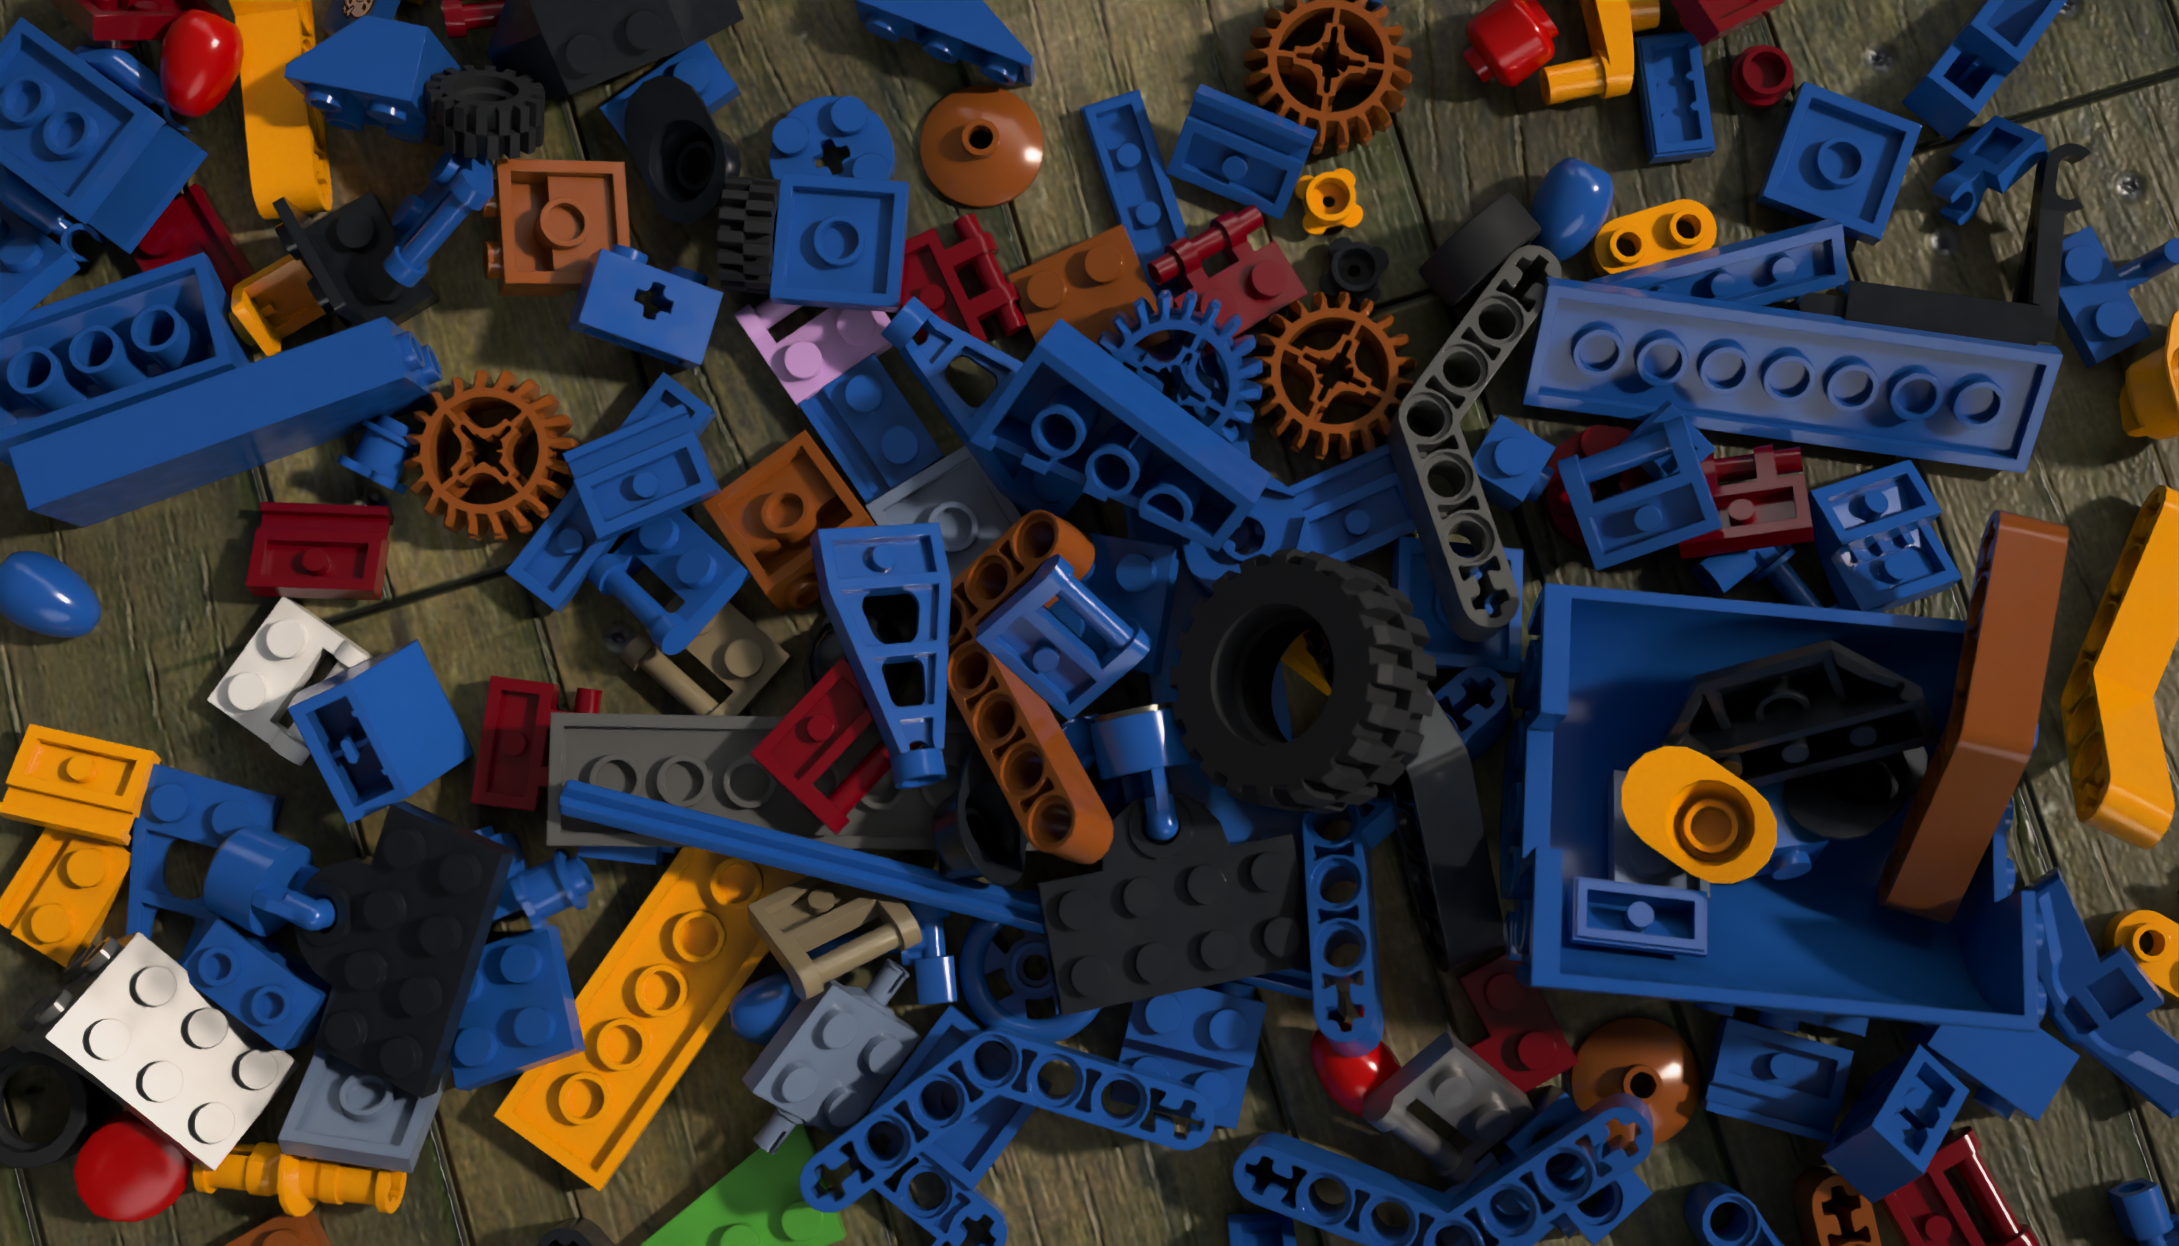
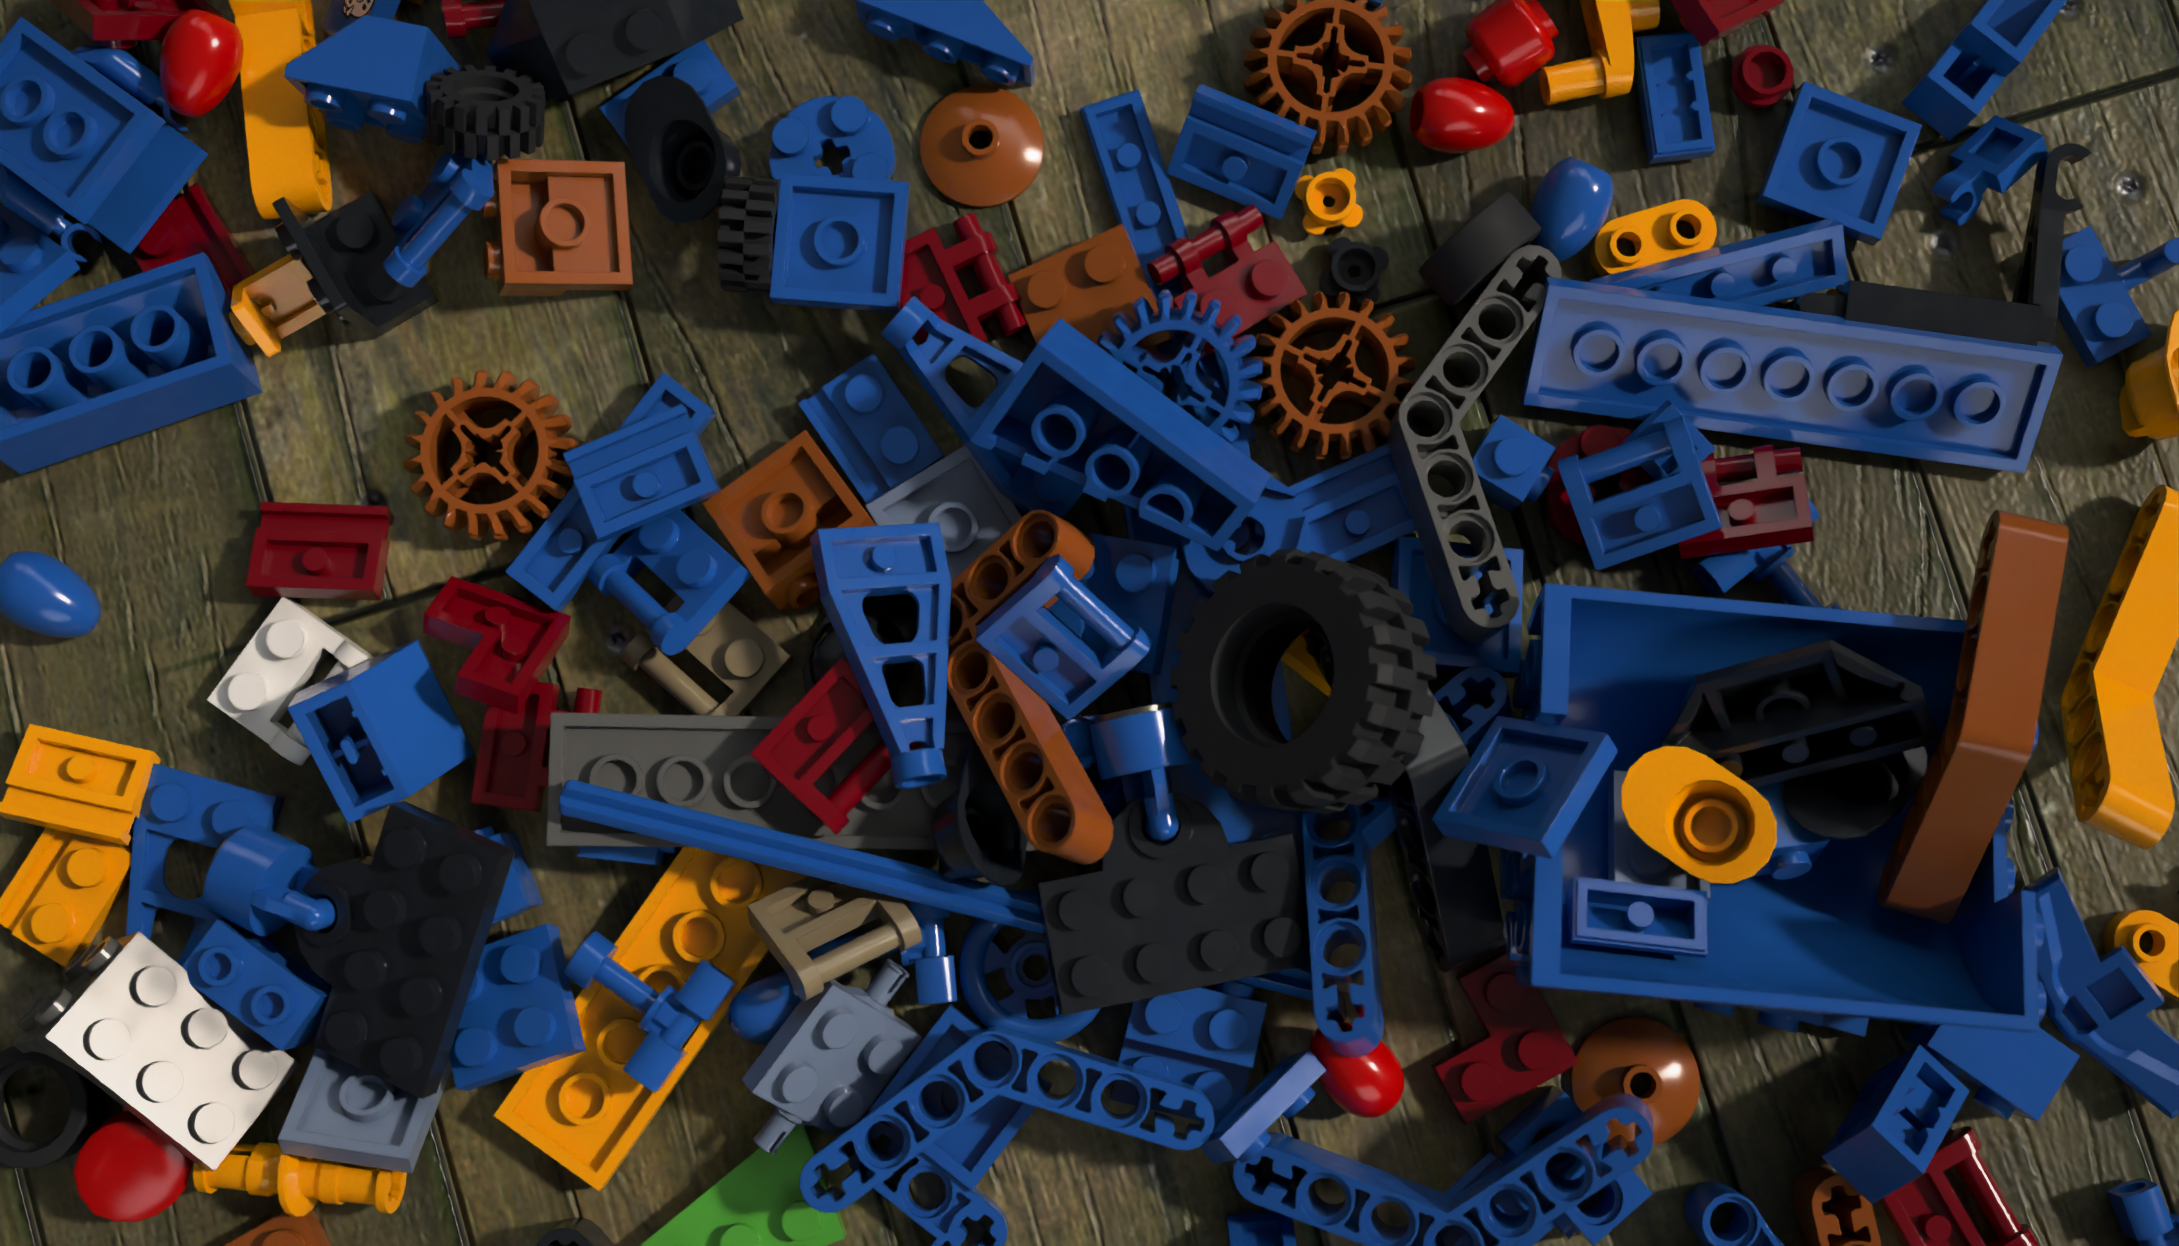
(226, 424): blue brick -> none
(382, 453): blue brick -> none
(508, 639): none -> dark red plate
(551, 887): blue brick -> none
(609, 313): blue brick -> none
(667, 1016): none -> blue bar
(816, 350): lavender plate -> none
(1280, 1092): none -> blue plate
(1459, 115): none -> red animal
(1459, 1090): flat silver plate -> none
(1525, 786): none -> blue plate
(1776, 1079): blue plate -> none
(1880, 539): blue slope -> none

